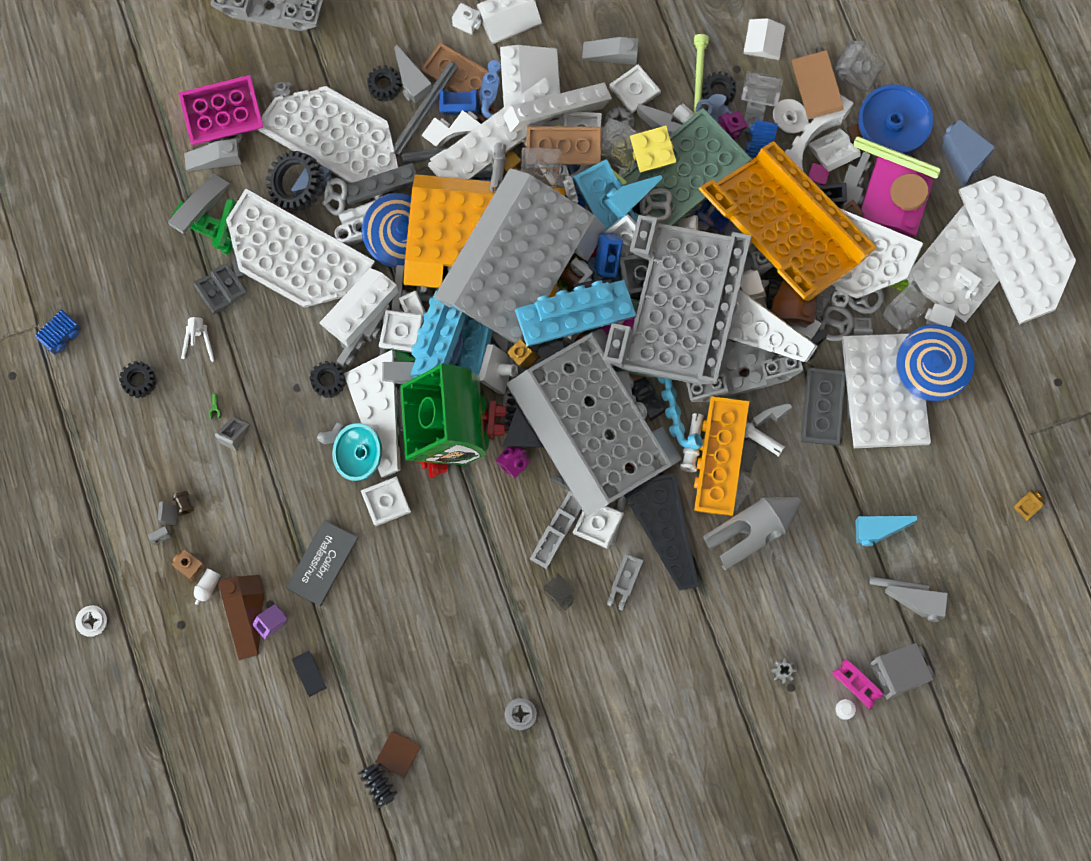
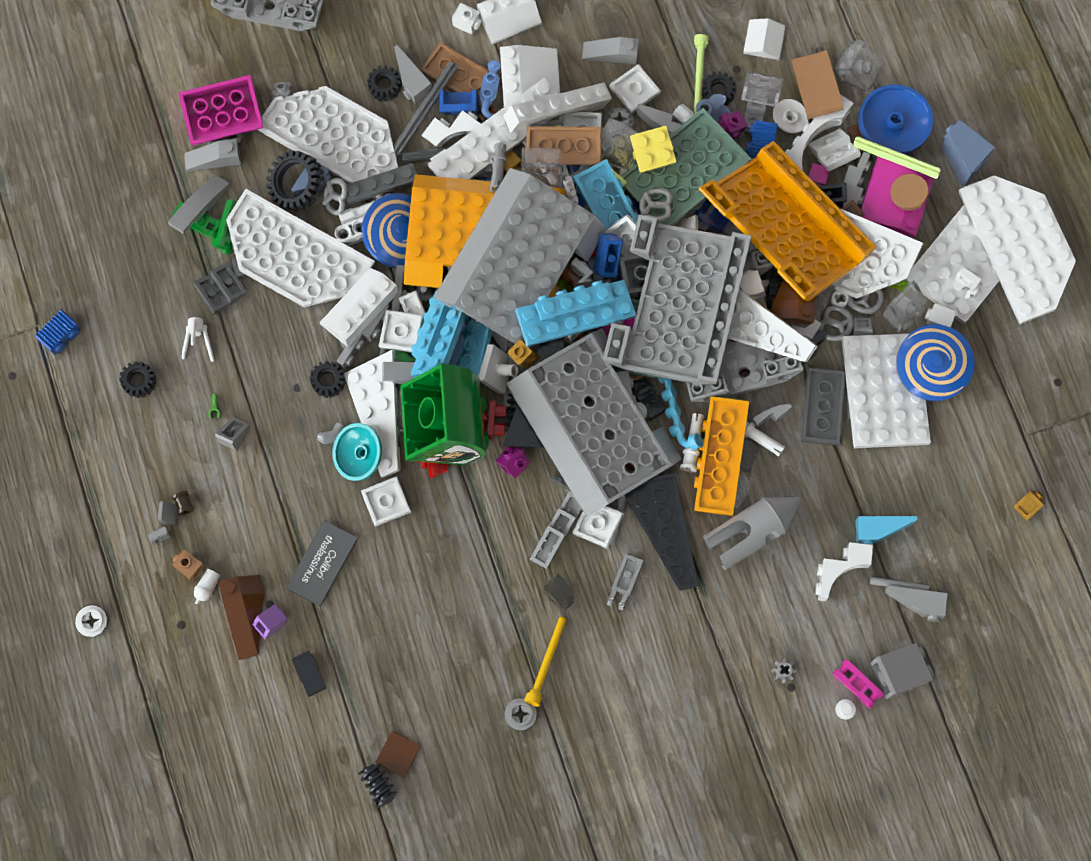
(534, 696): none -> yellow piece
(626, 197): medium azure slope -> none
(856, 556): none -> white arch

